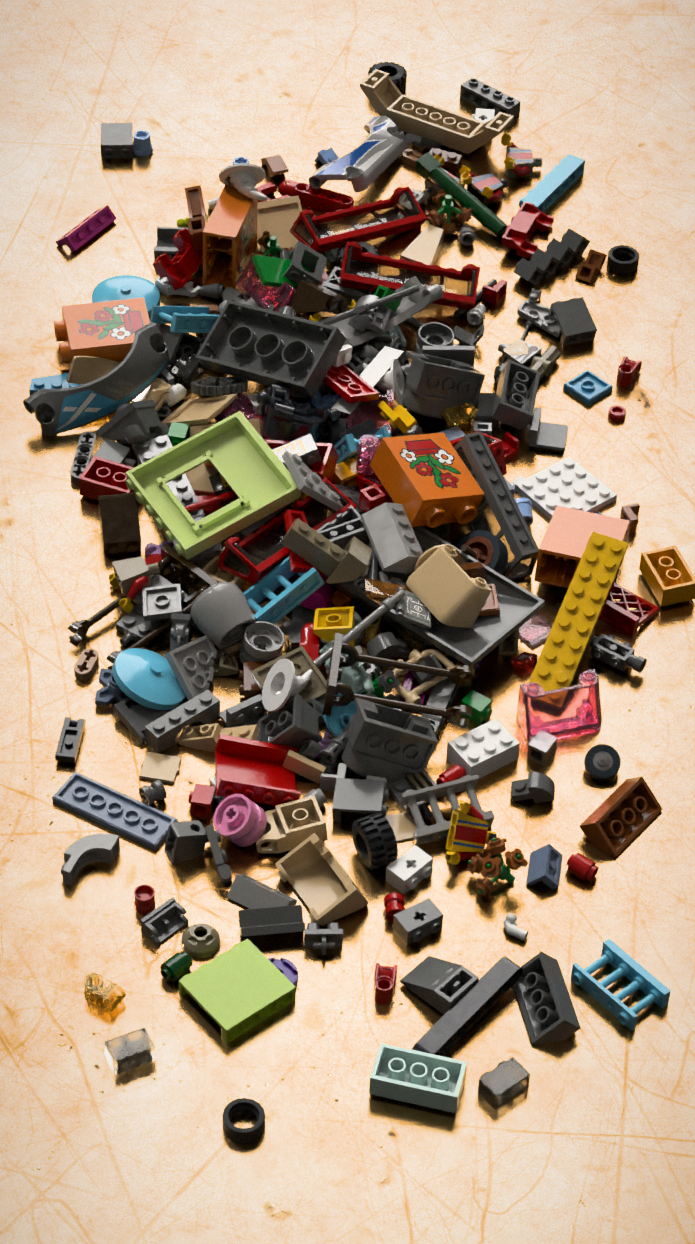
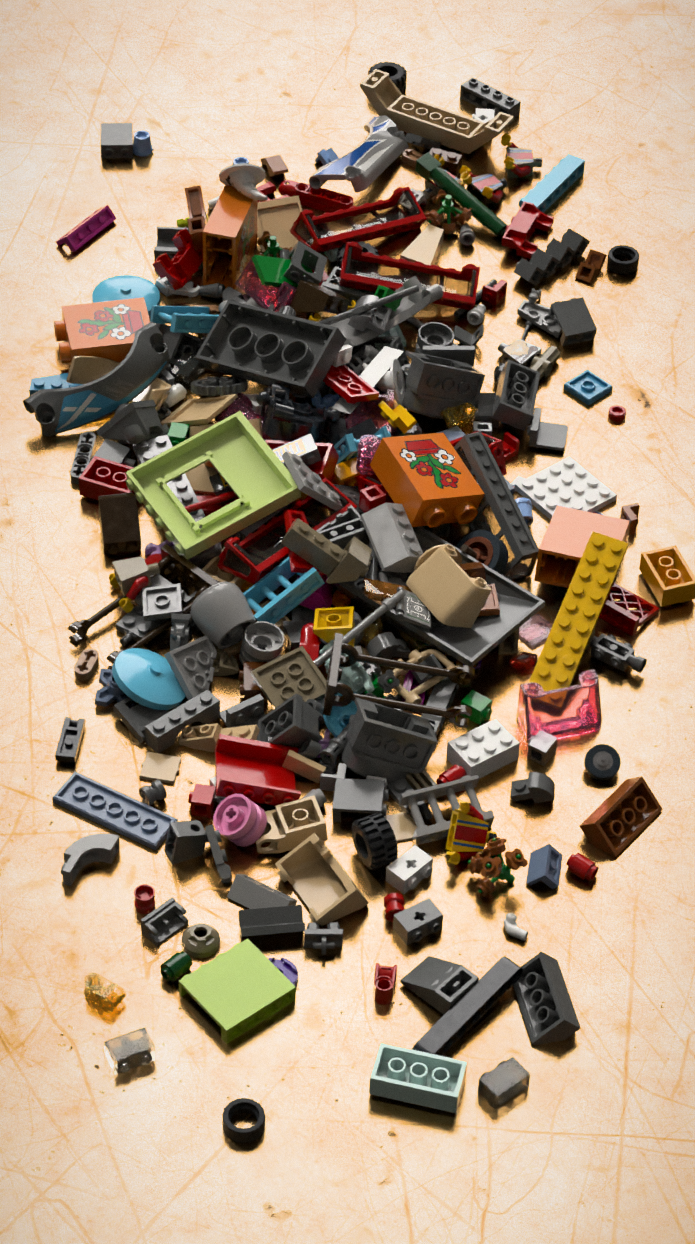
(282, 684): white piece -> none
(627, 967): medium azure fence -> none
(628, 371): red piece -> none

